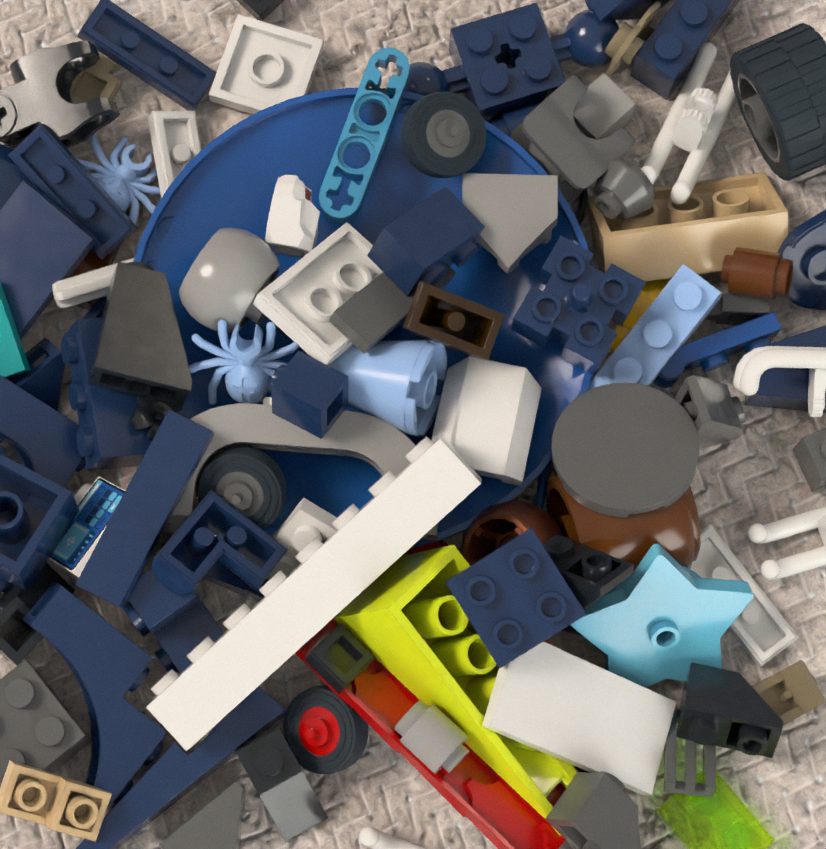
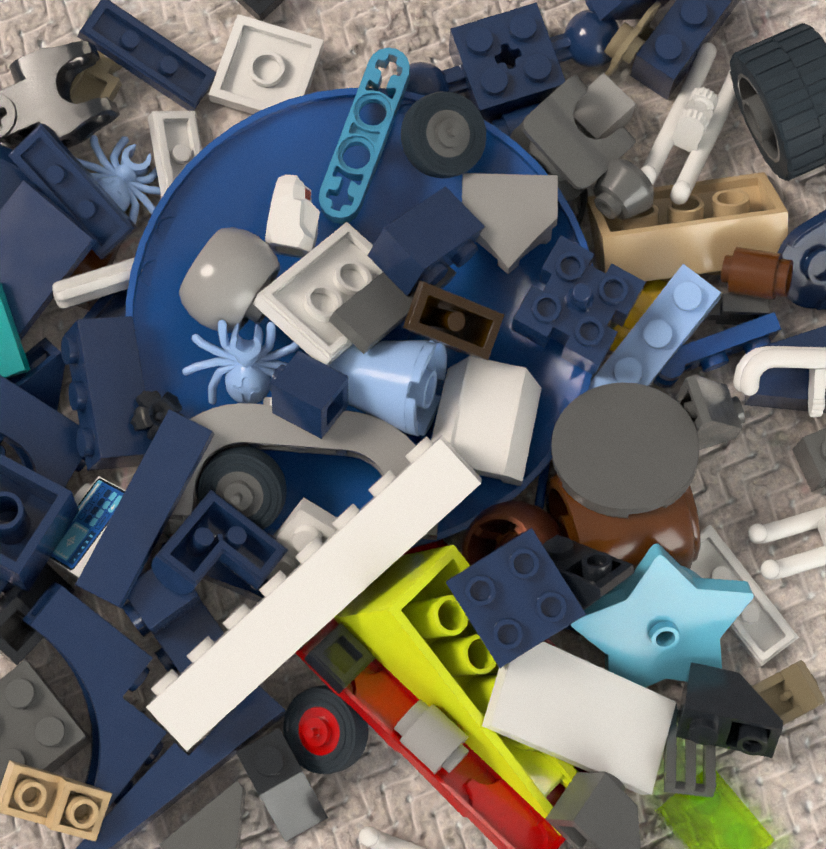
(140, 338): black slope -> none

